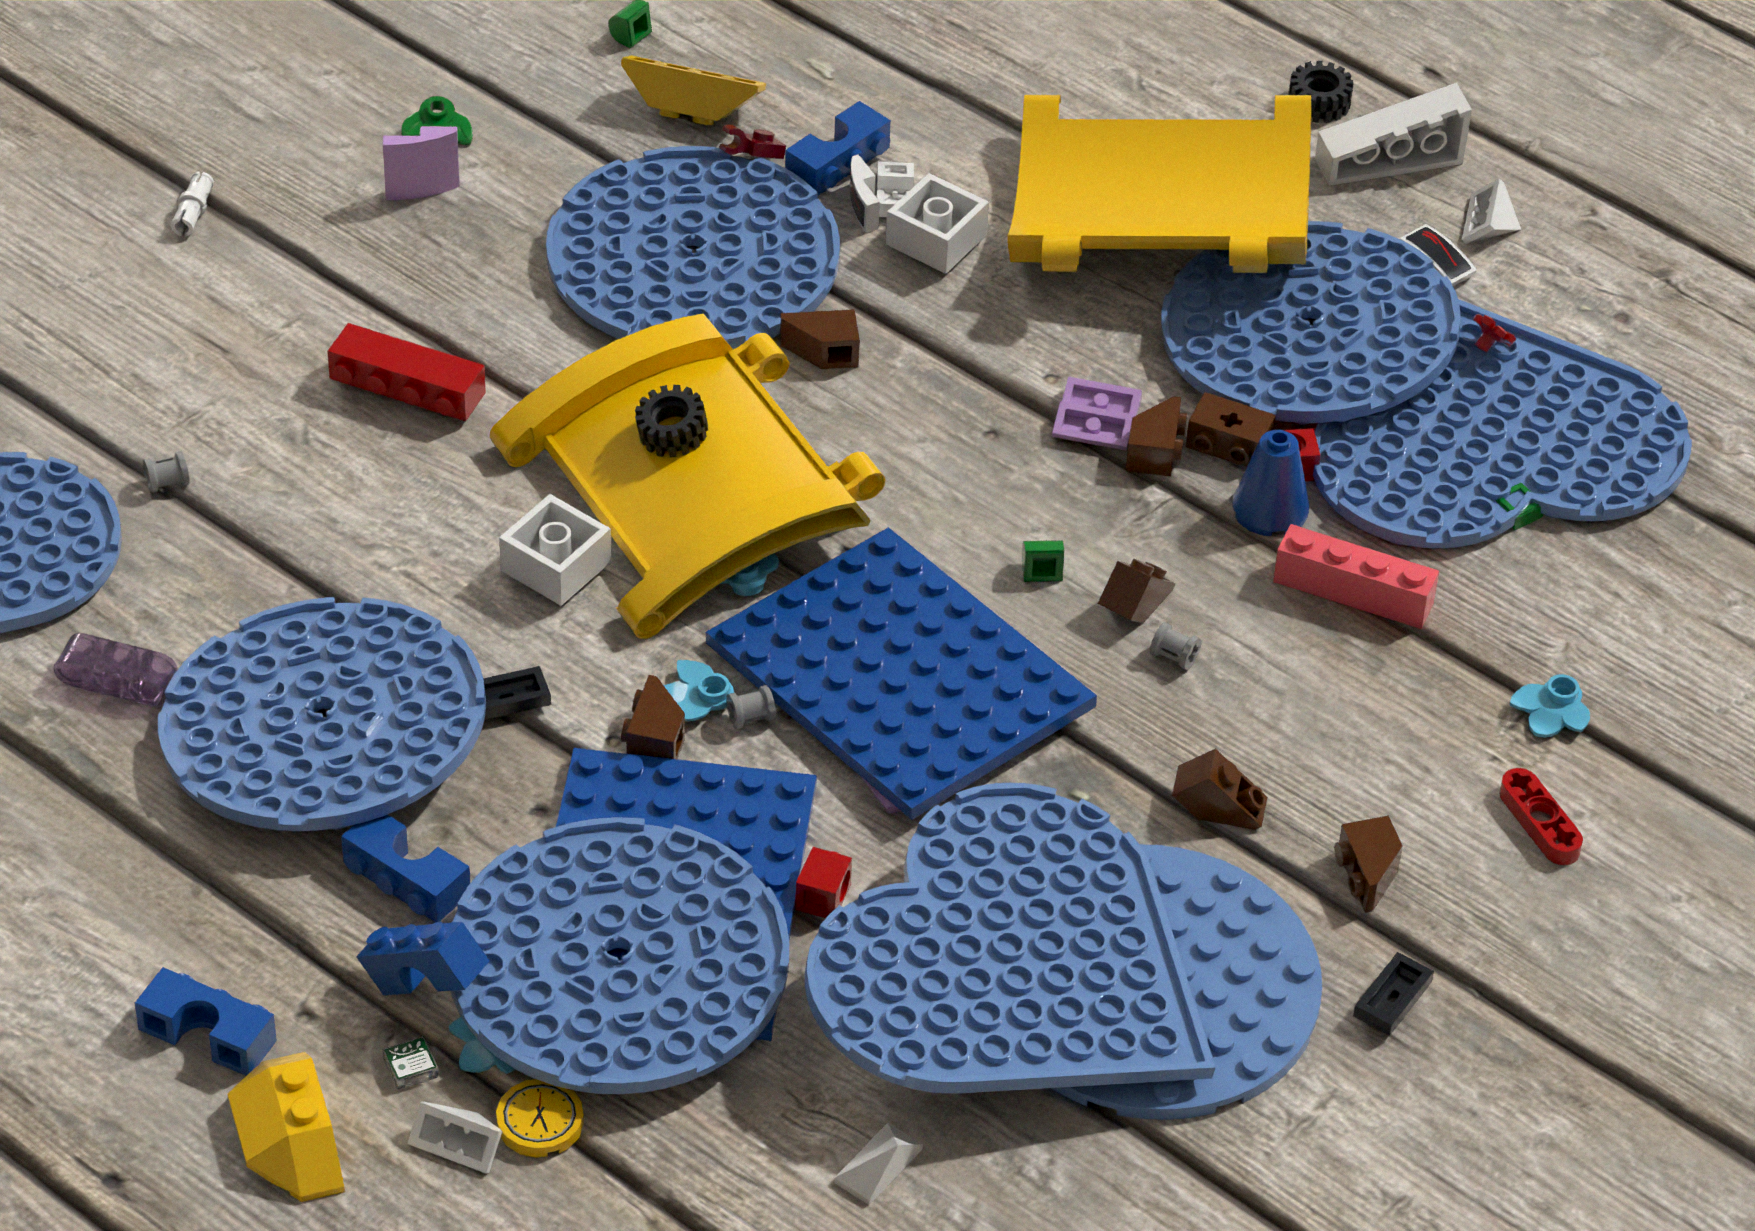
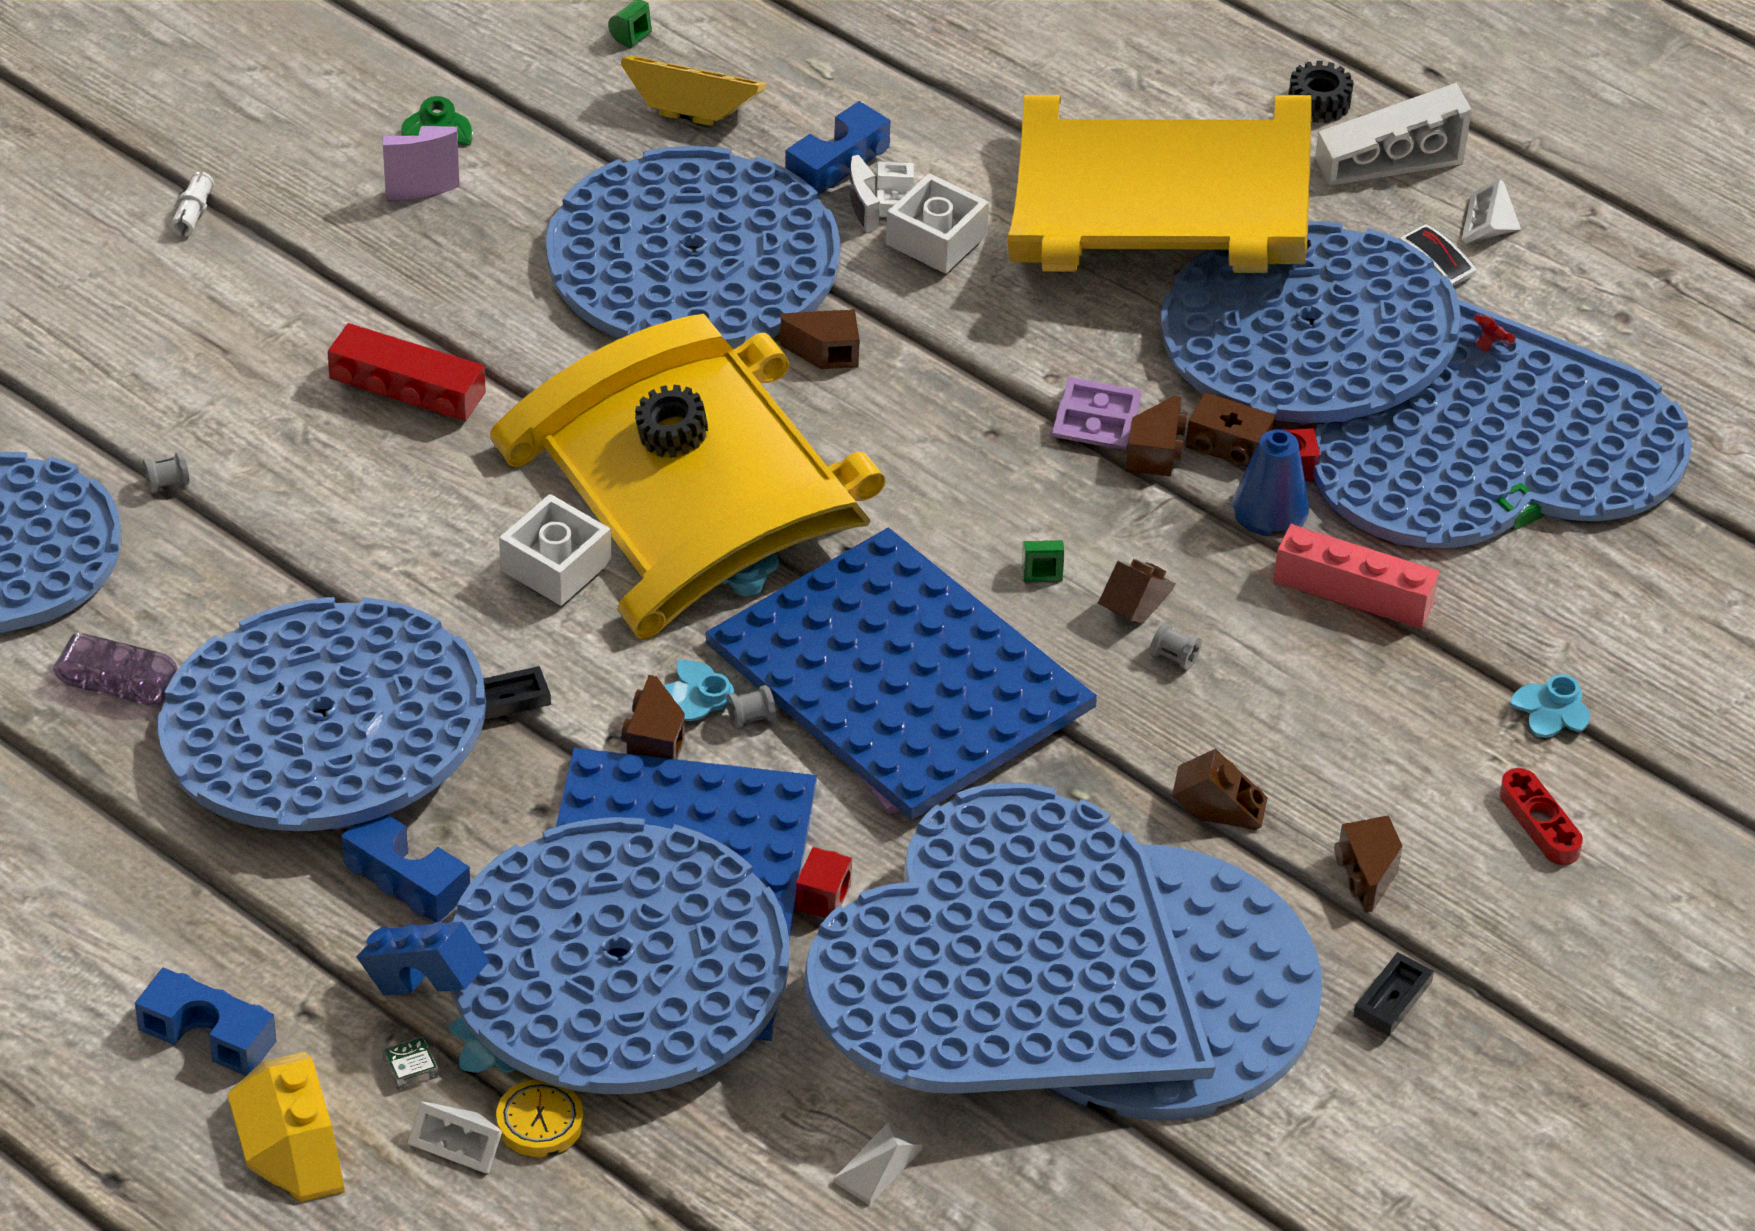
(758, 144): dark red plate -> none

